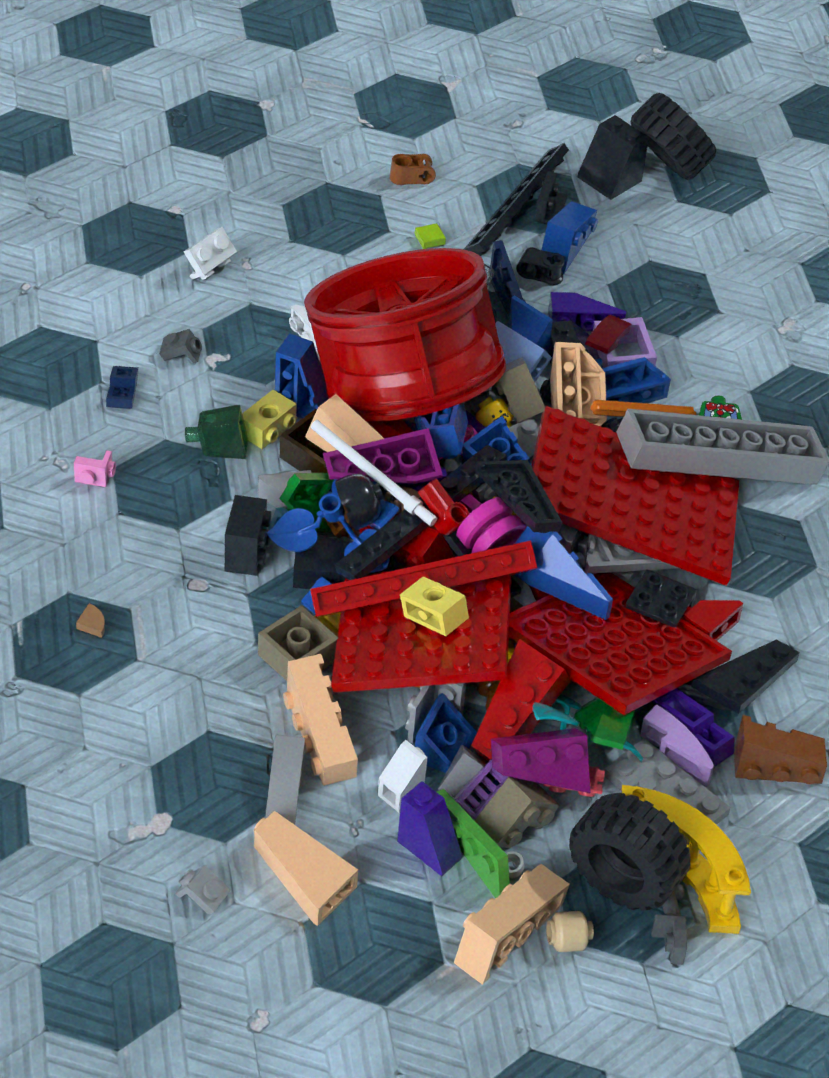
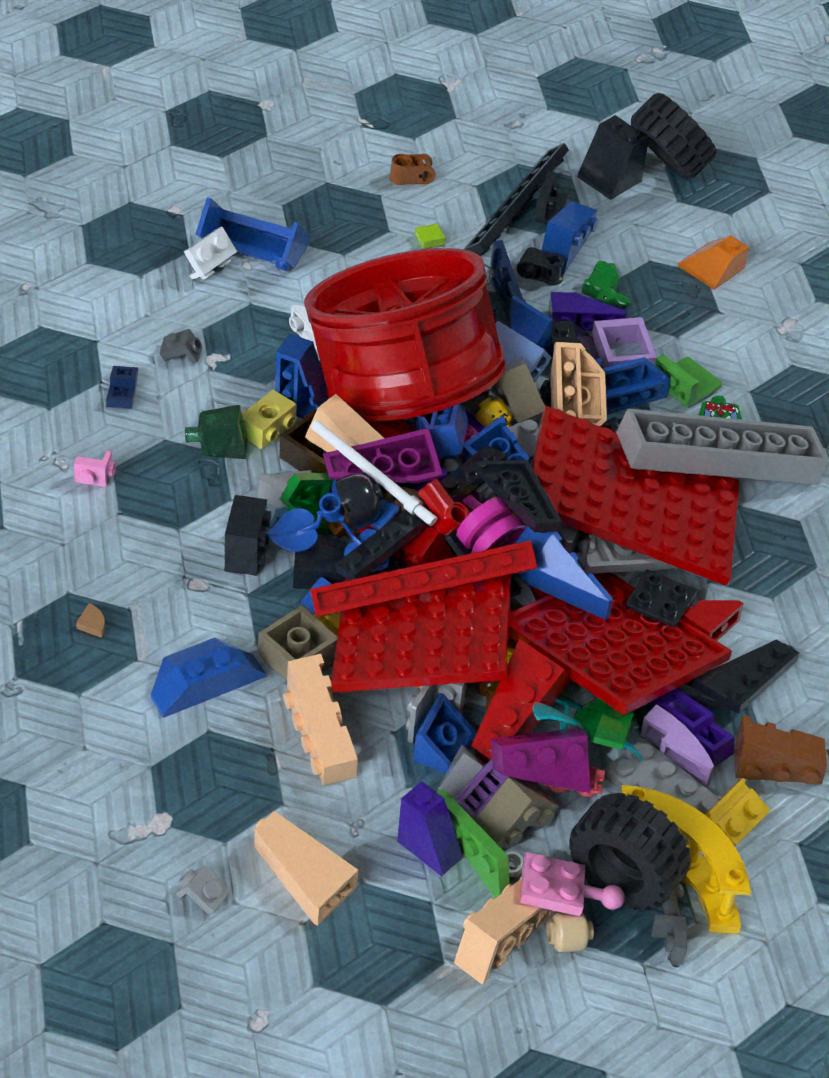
(202, 674): none -> blue wedge
(256, 237): none -> blue windscreen
(285, 776): light grey slope -> none
(402, 774): white slope -> none
(434, 606): light yellow brick -> none
(561, 887): none -> bright pink plate
(603, 284): none -> green animal
(608, 333): dark red slope -> none
(619, 408): orange axle -> none
(688, 380): none -> bright green bracket
(716, 261): none -> orange slope
(738, 811): none -> yellow plate

